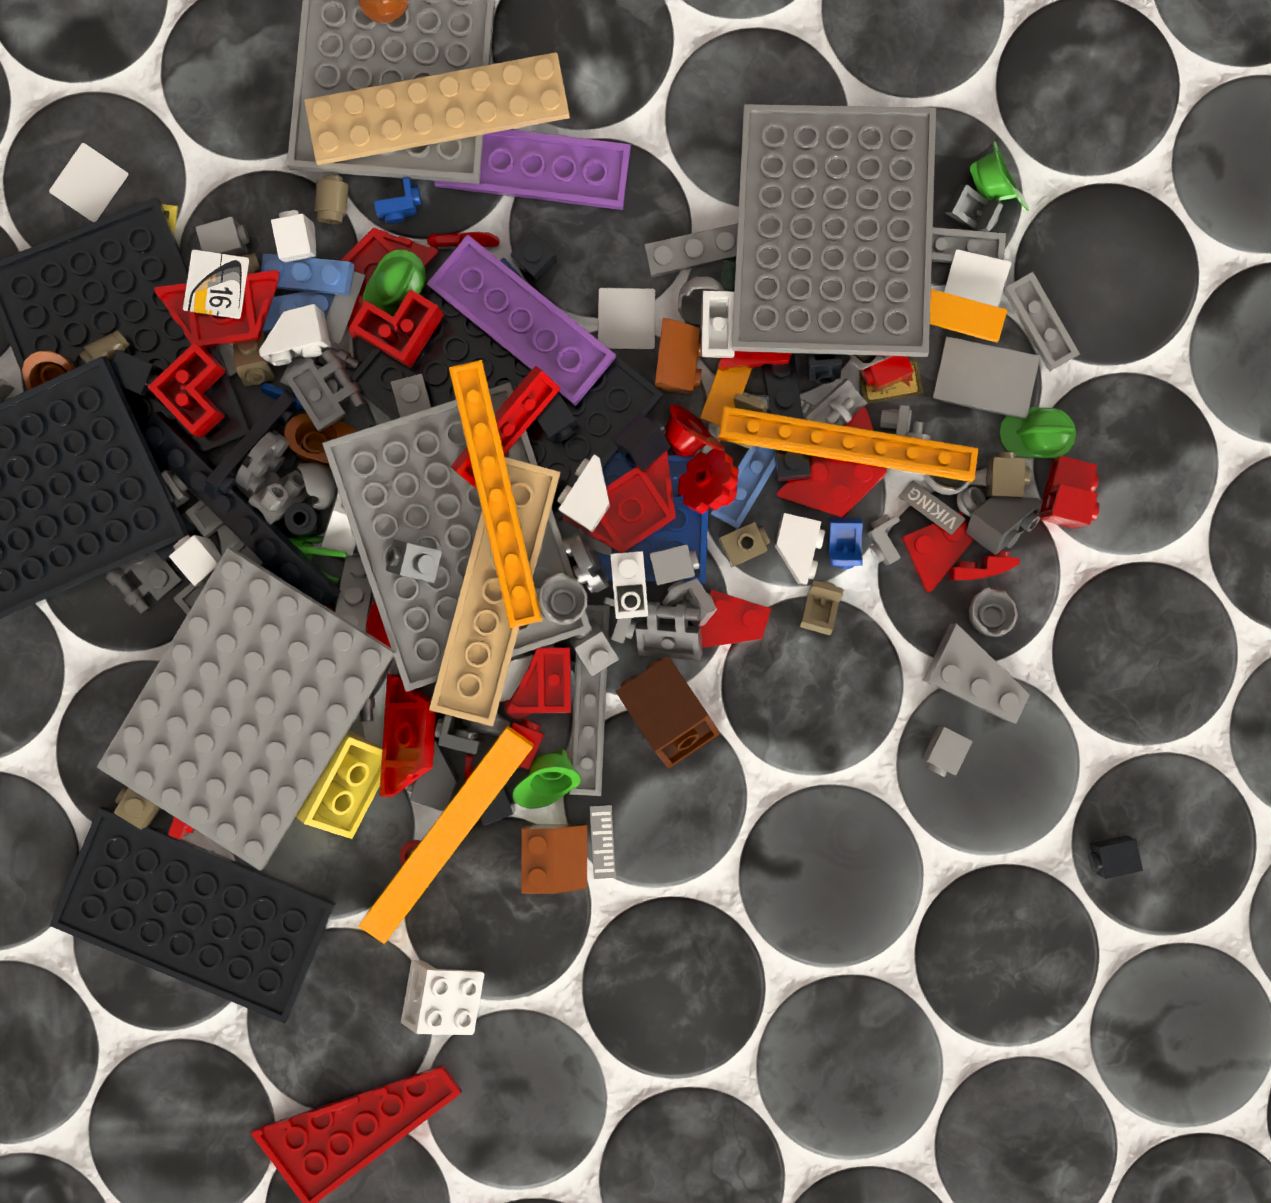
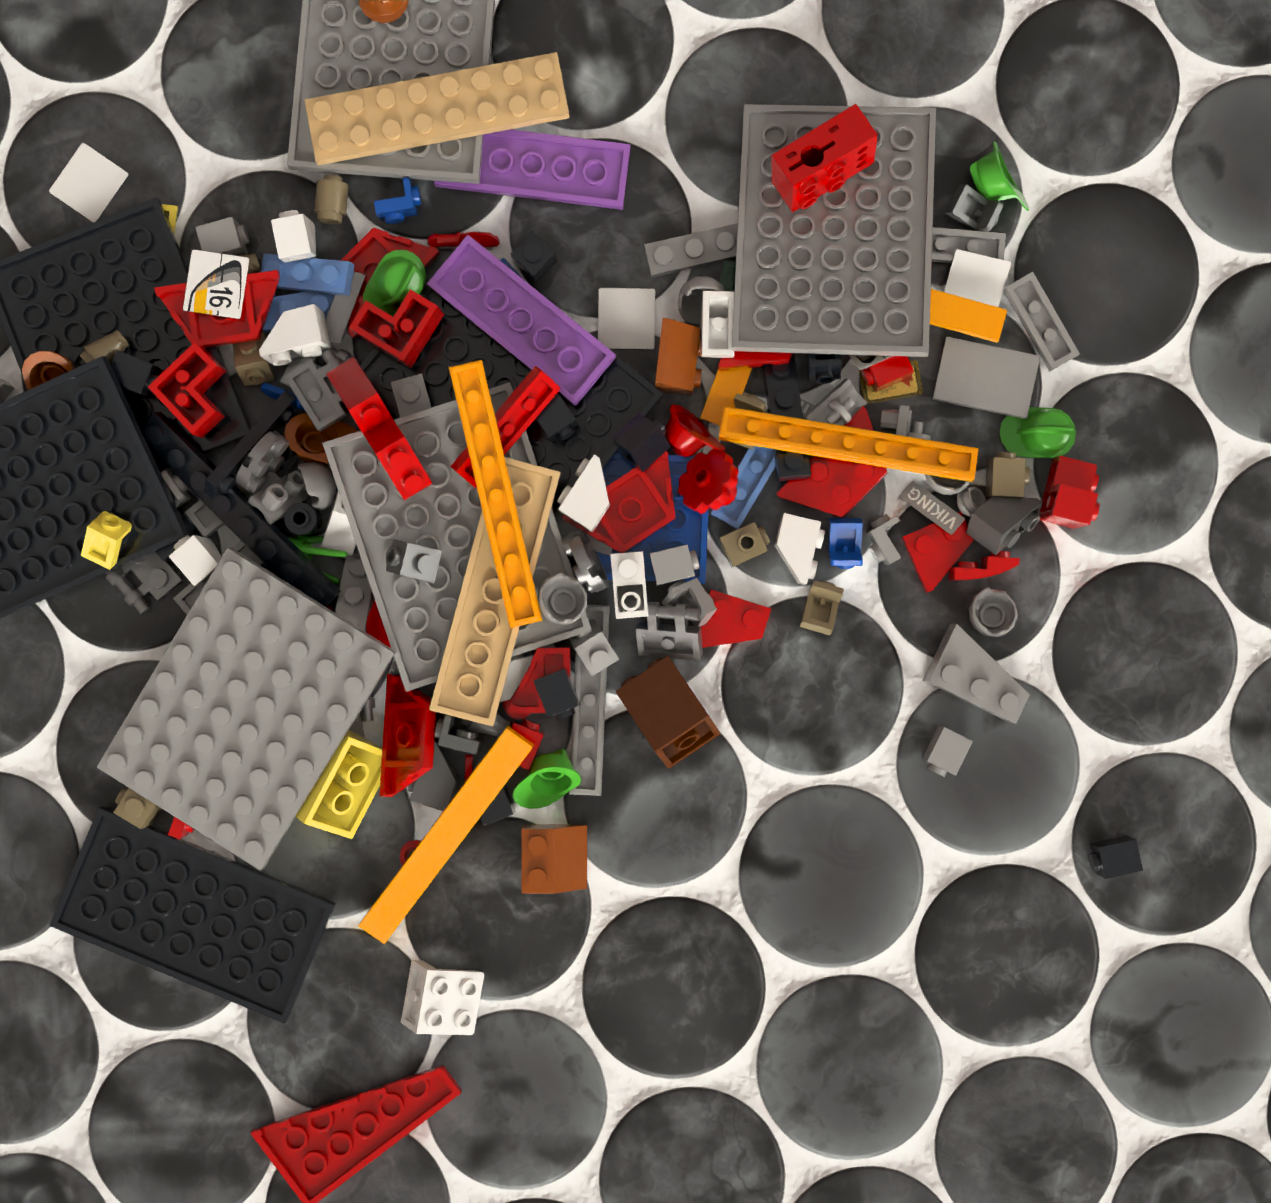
(104, 539): none -> light yellow bracket
(379, 428): none -> red arch
(557, 694): none -> black brick
(602, 842): light grey sticker -> none
(624, 627): light grey bracket -> none
(824, 158): none -> red piece

